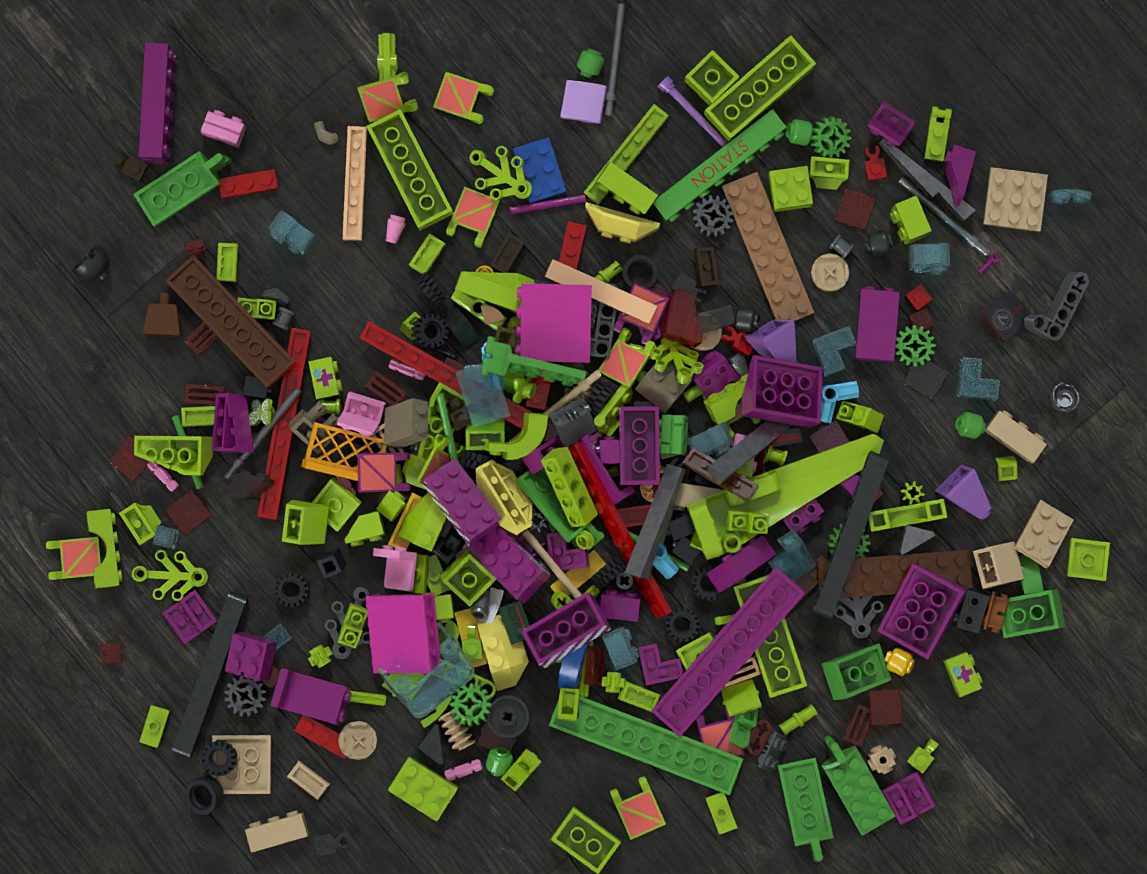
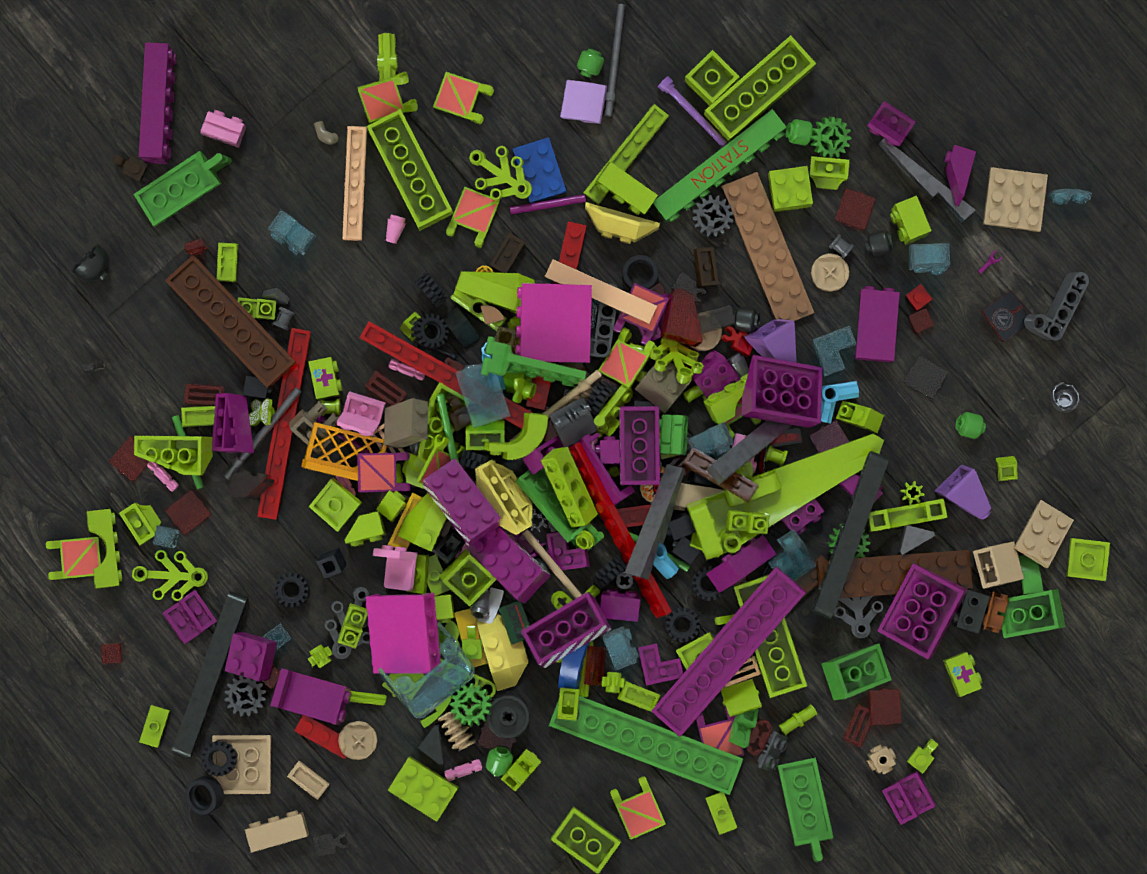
(163, 318): reddish brown torso -> none
(193, 346): clear red tile -> none
(248, 184): red plate -> none
(305, 523): lime slope -> none
(427, 254): lime plate -> none
(580, 575): yellow tile -> none
(609, 272): lime pin -> none
(856, 787): bright green hinge -> none
(874, 167): red plate -> none
(899, 661): yellow head -> none
(914, 354): bright green gear -> none
(937, 135): lime plate -> none
(971, 240): flat silver bar -> none
(972, 385): clear light blue brick -> none
(1015, 436): tan brick -> none

